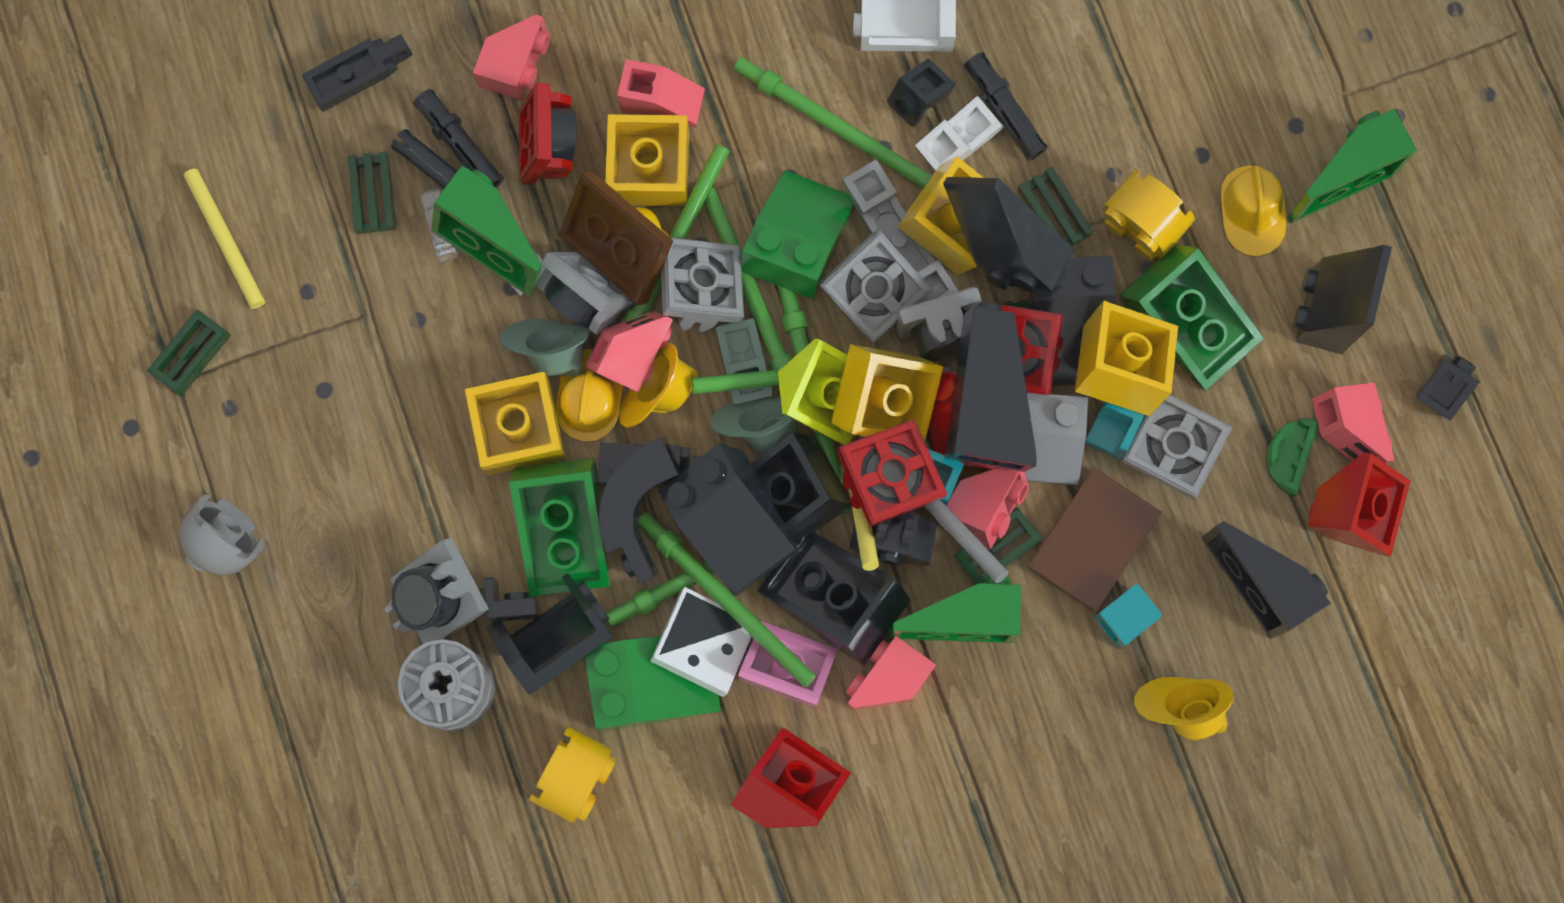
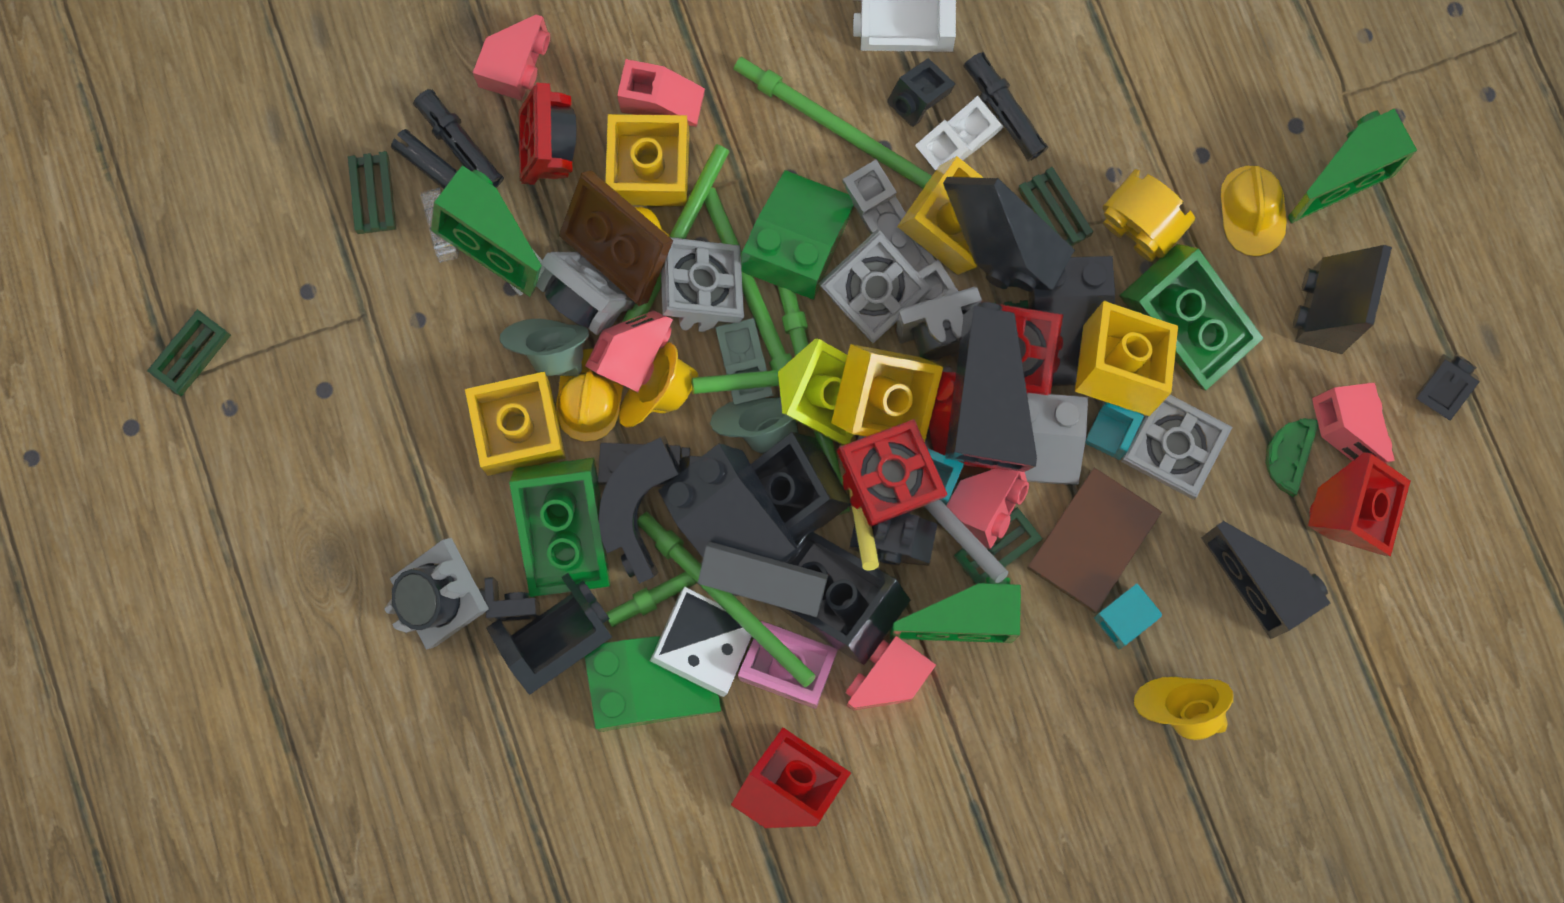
(218, 537): light grey cylinder -> none
(224, 238): light yellow bar -> none
(355, 70): black hinge -> none
(467, 696): light grey wheel -> none
(572, 776): yellow brick -> none
(762, 579): none -> dark grey tile

